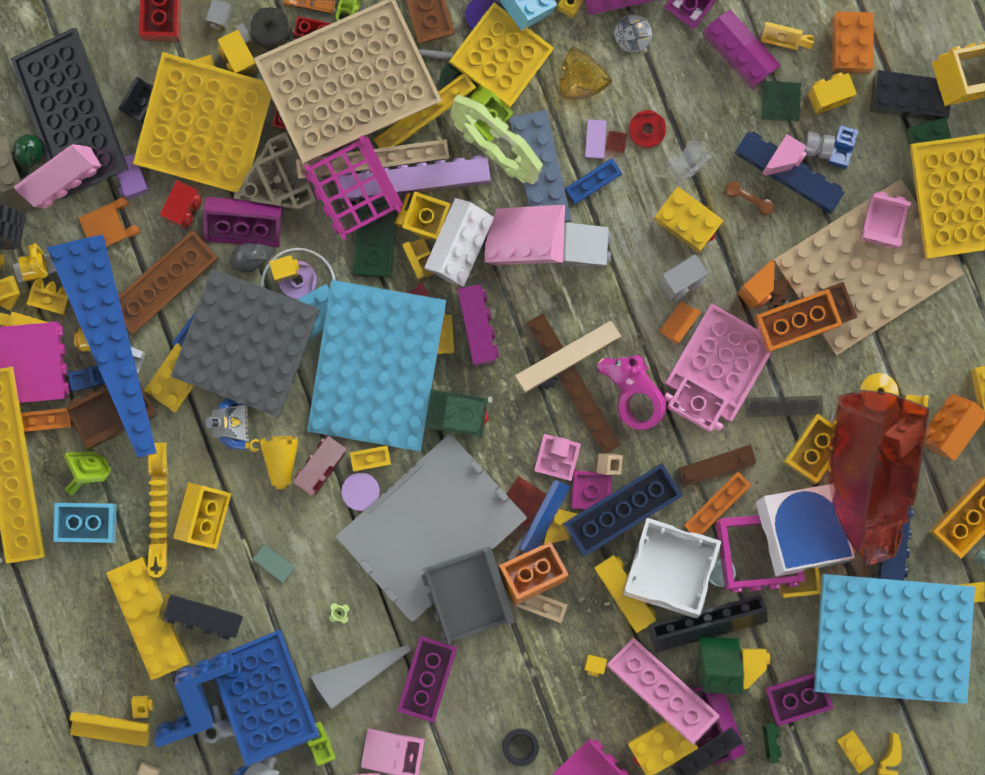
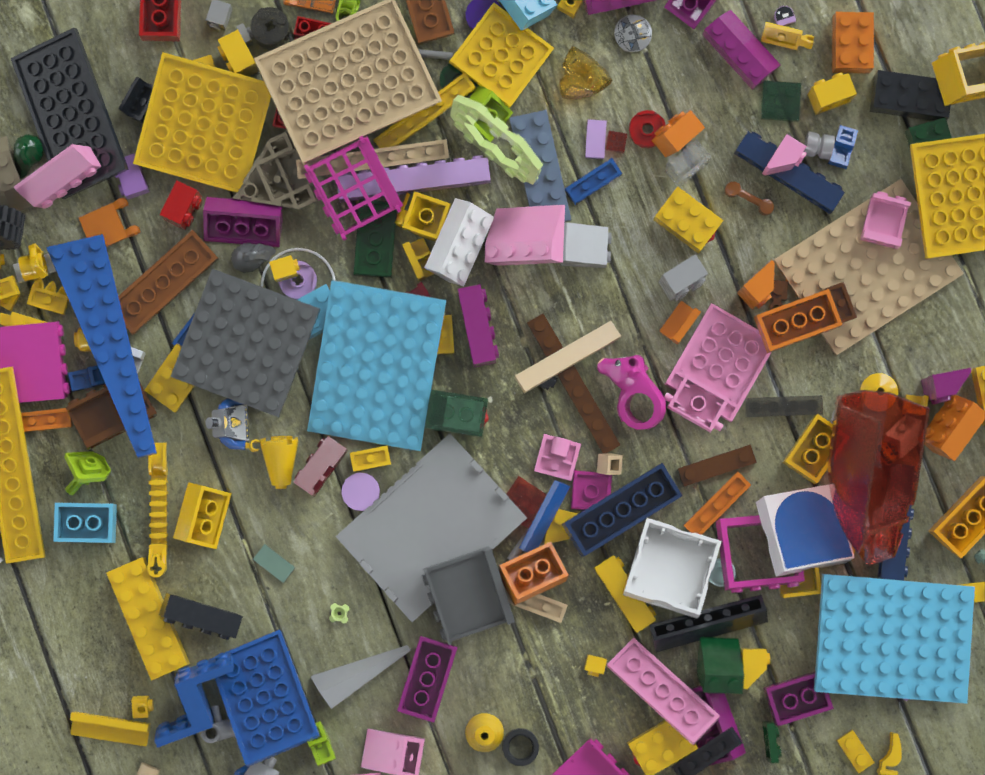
(484, 723): none -> yellow cone
(677, 133): none -> orange brick
(784, 16): none -> tile
(944, 385): none -> magenta slope

